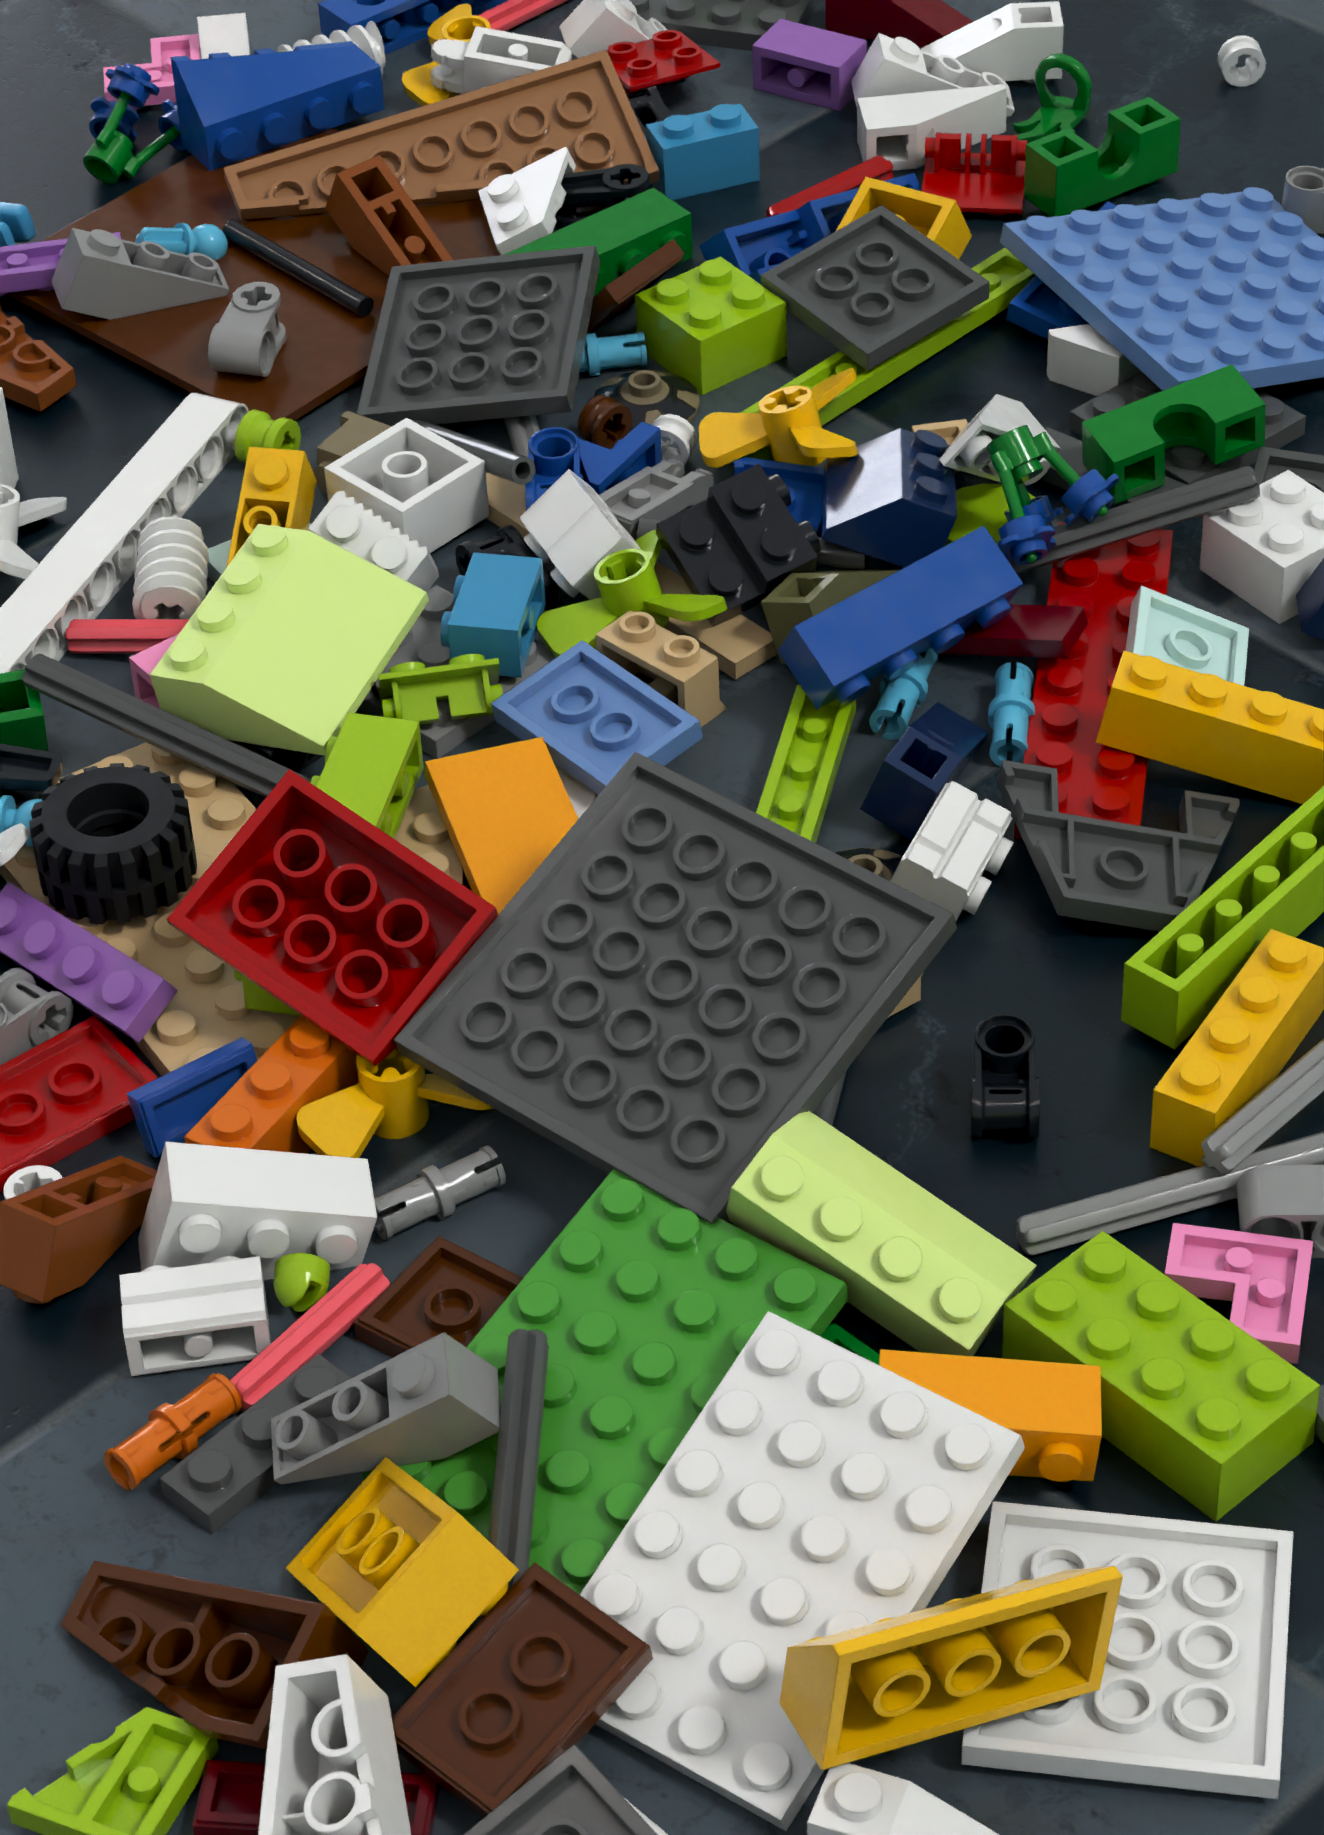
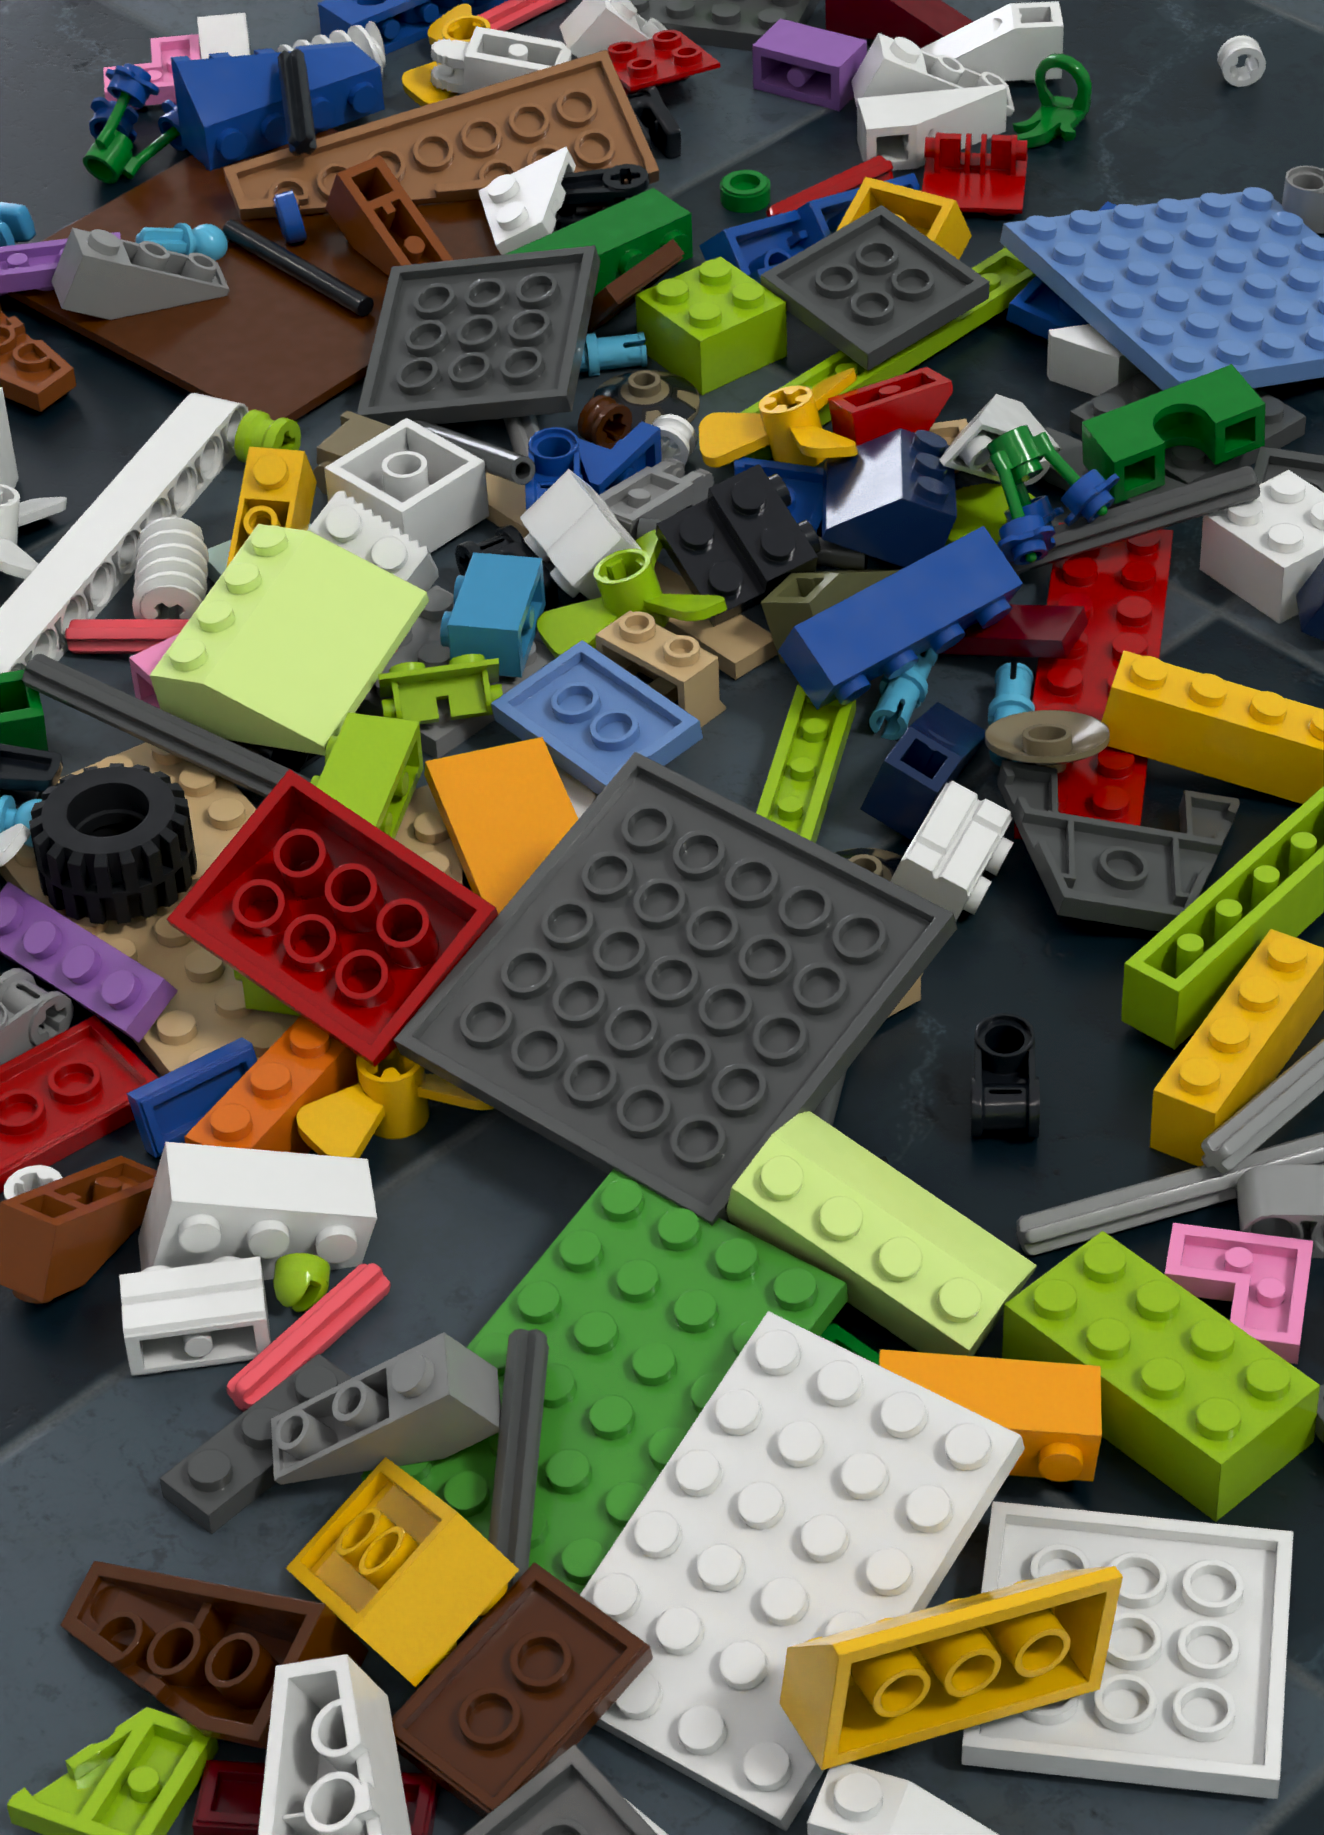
(172, 1431): orange pin -> none
(248, 332): light grey piece -> none
(289, 217): none -> blue tile
(296, 102): none -> black axle
(437, 1293): reddish brown tile -> none
(438, 1191): light grey pin -> none
(705, 151): dark azure brick -> none
(745, 191): none -> green tile
(903, 402): none -> red slope
(1047, 737): none -> dark tan dish
(1071, 174): green arch -> none
(1186, 636): light aqua tile -> none

